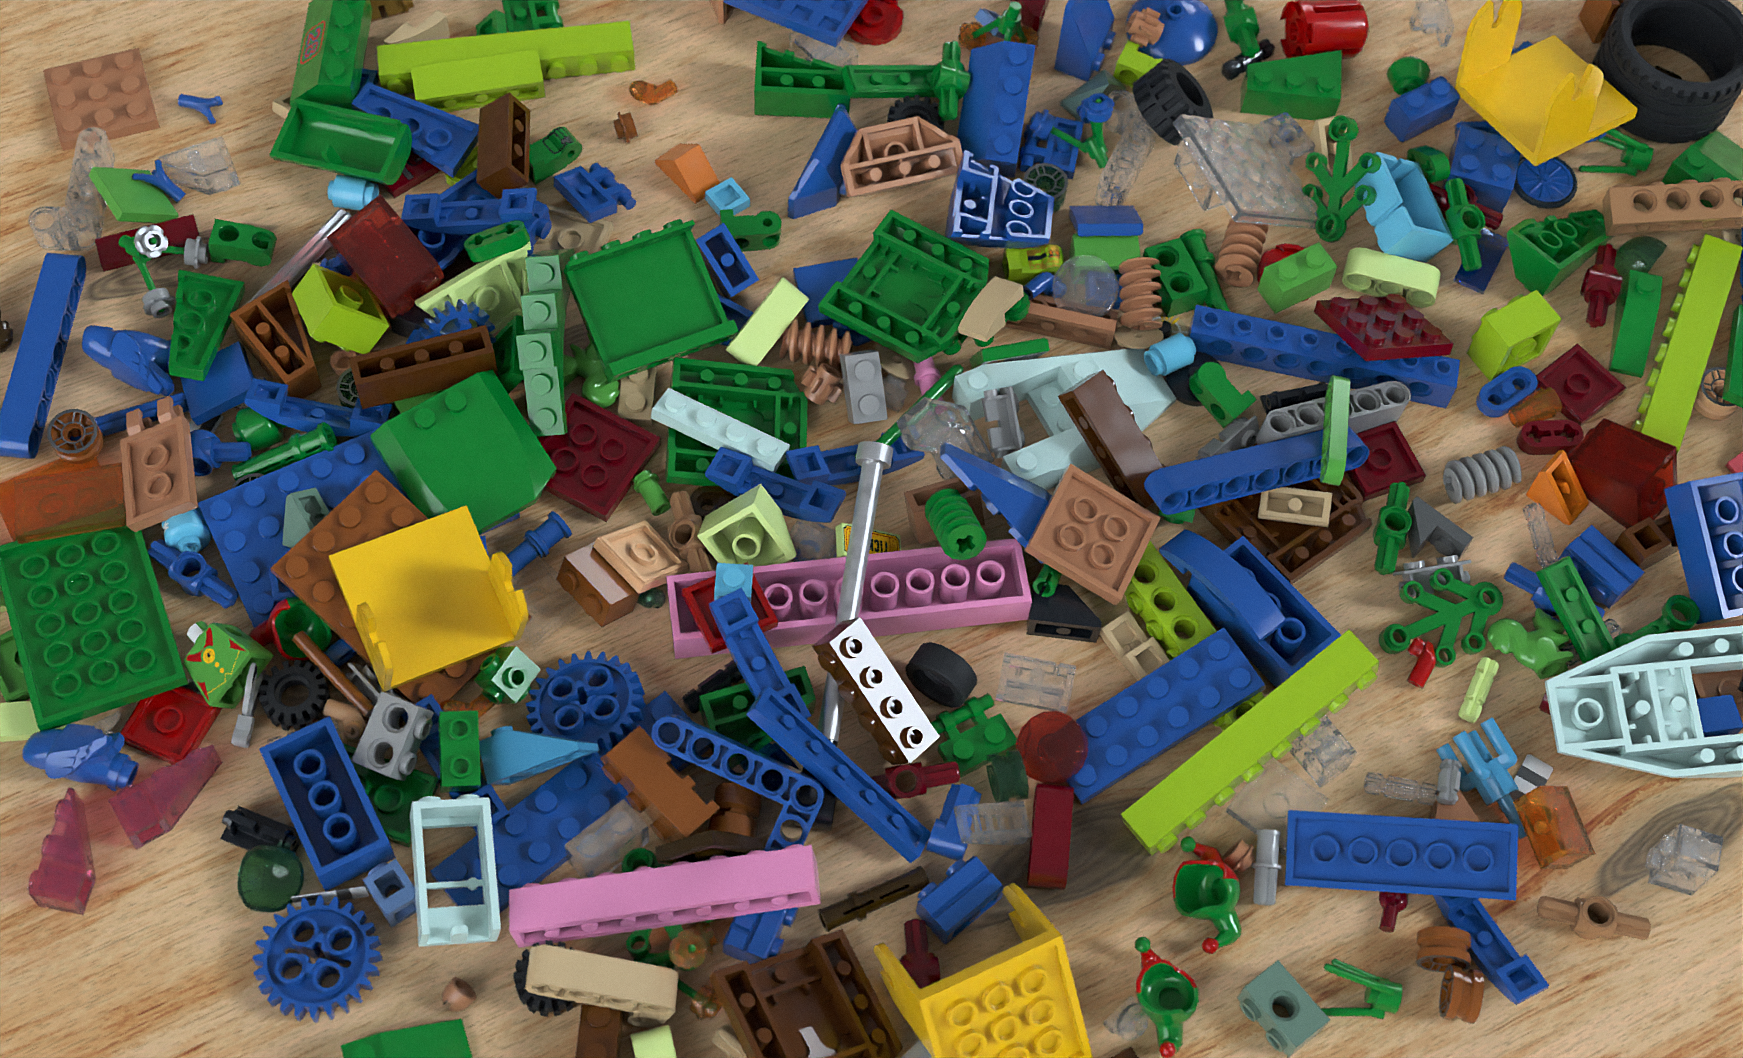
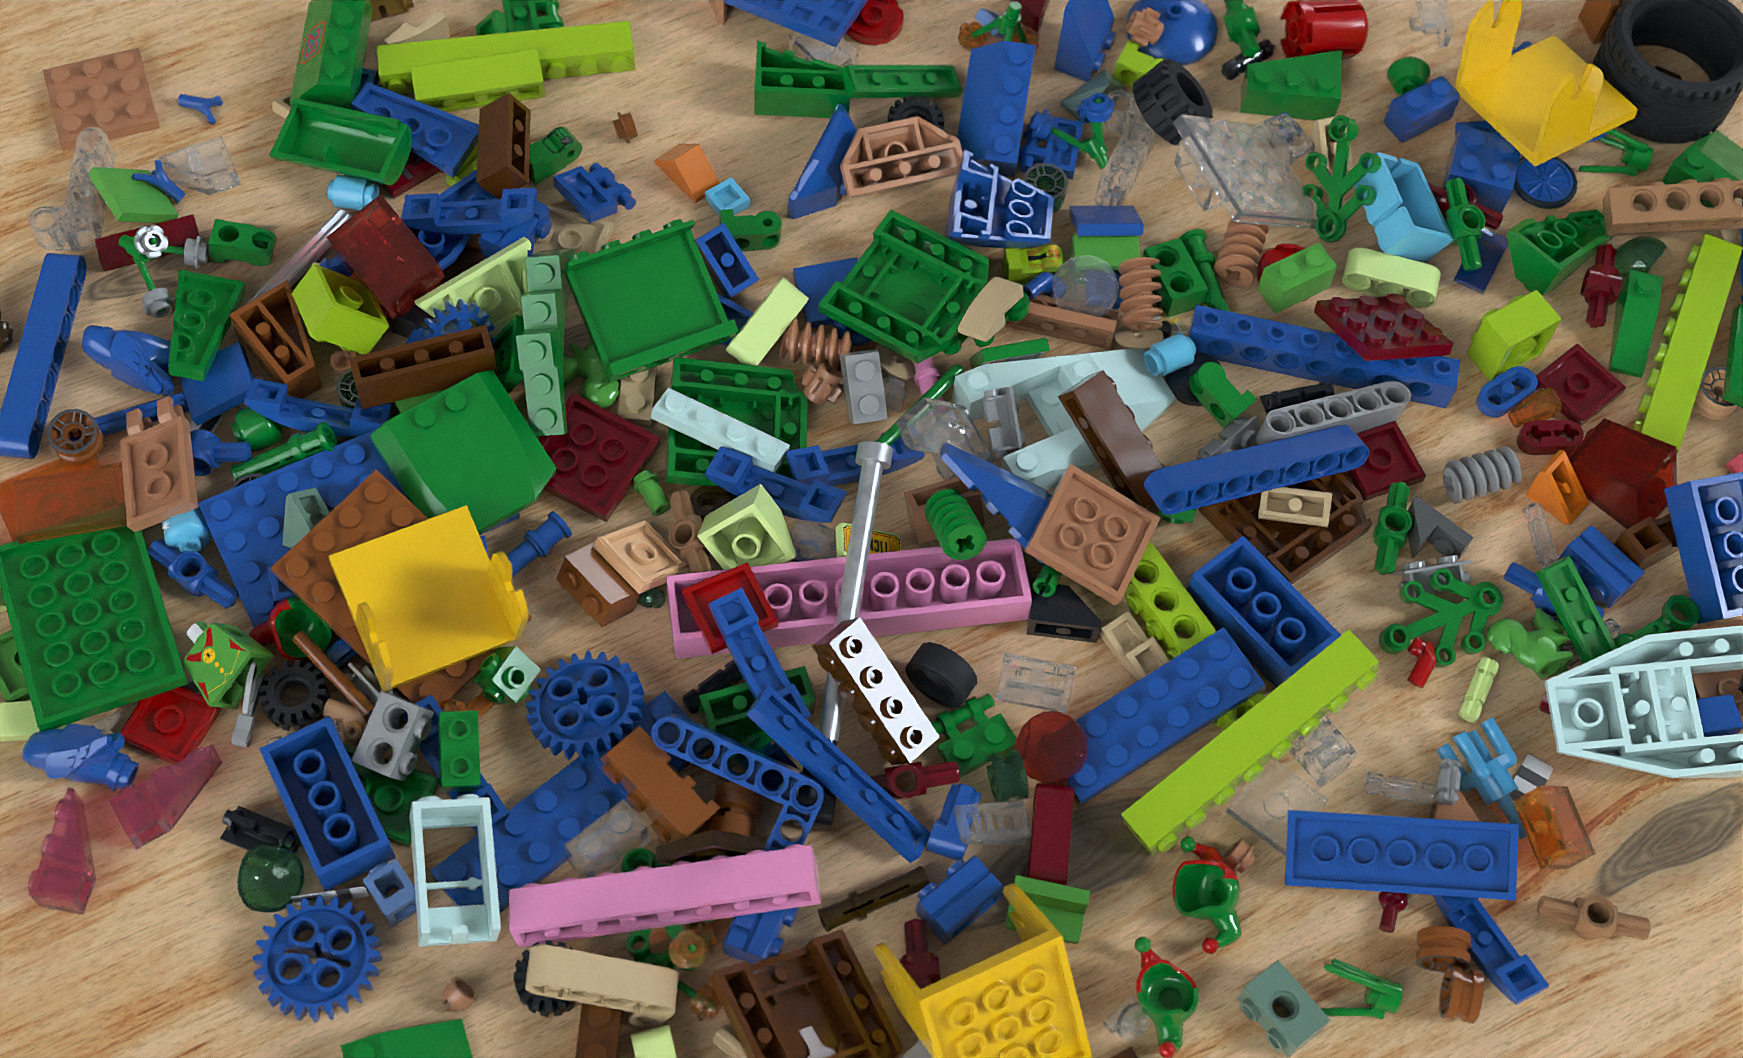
(496, 241): green beam -> none
(518, 755): dark azure slope -> none
(650, 93): clear orange arm -> none
(733, 577): medium azure plate -> none
(949, 81): green axle -> none
(1059, 903): none -> bright green panel
(1227, 580): blue slope -> none
(1266, 867): light grey axle -> none
(1335, 430): bright green beam -> none
(1431, 161): green beam -> none
(1684, 859): clear brick -> none

